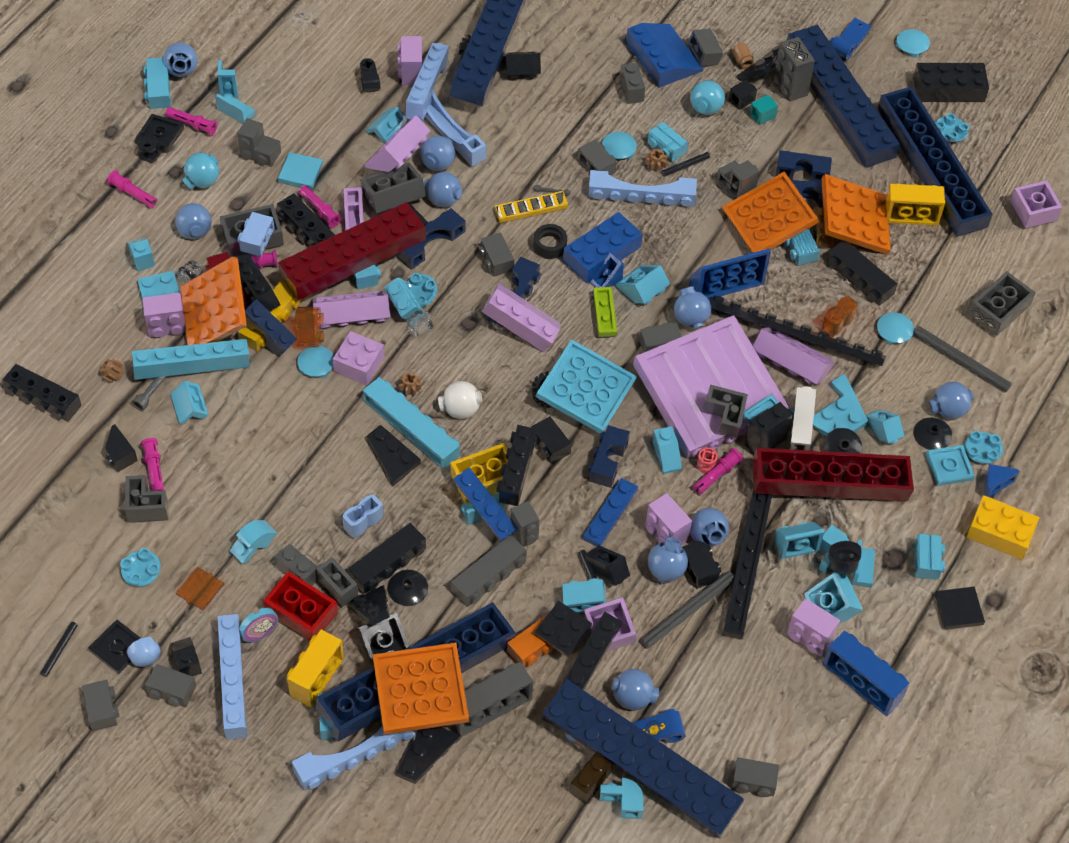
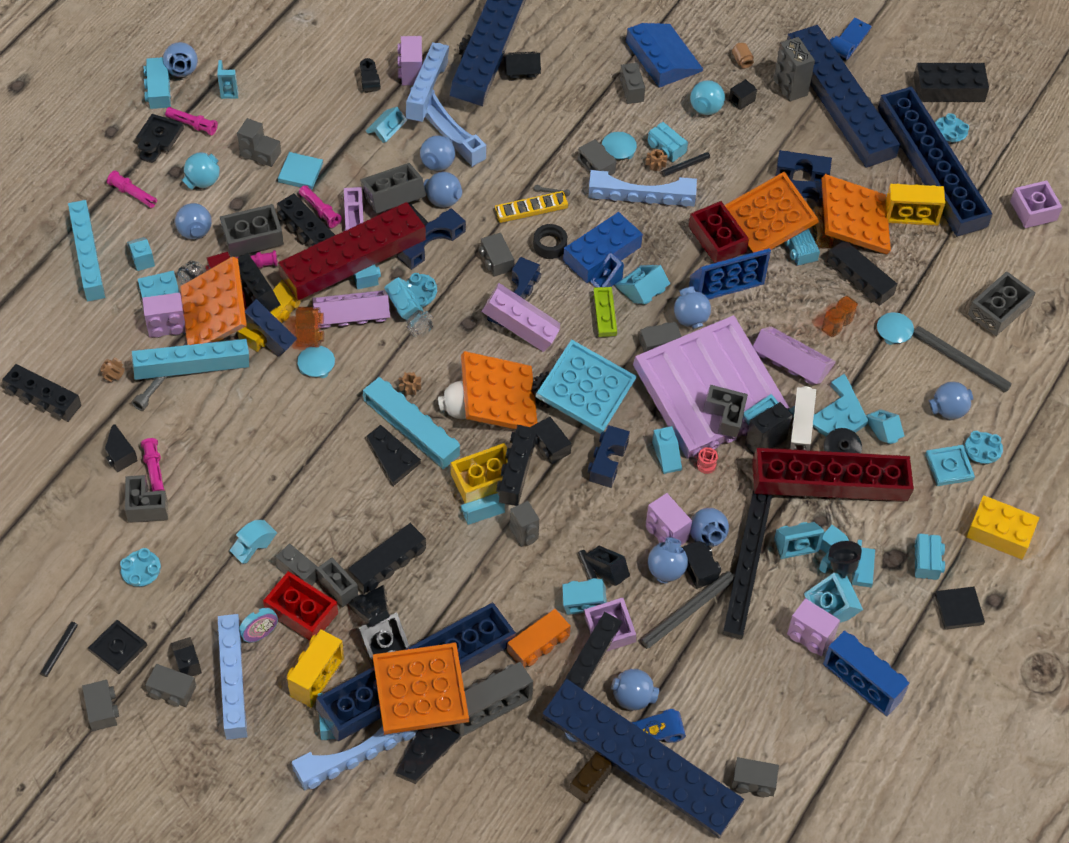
(86, 250): none -> medium azure brick
(144, 652): light blue hair -> none
(188, 402): medium azure panel -> none
(200, 588): clear orange piece -> none
(234, 108): medium azure panel -> none
(256, 234): light blue brick -> none
(358, 358): lavender brick -> none
(360, 517): light blue brick -> none
(399, 146): lavender slope -> none
(411, 594): black dish -> none
(485, 504): blue plate -> none
(488, 571): dark grey brick -> none
(498, 391): none -> orange plate
(563, 628): black plate -> none
(610, 512): blue plate -> none
(628, 794): medium azure brick -> none
(705, 47): dark grey brick -> none
(718, 232): none -> dark red brick
(723, 466): dark pink pin -> none
(738, 178): dark grey brick -> none
(761, 67): black wing -> none
(763, 109): teal panel -> none
(803, 332): black plate -> none
(913, 42): medium azure dish -> none
(929, 439): black dish -> none
(998, 478): blue slope -> none

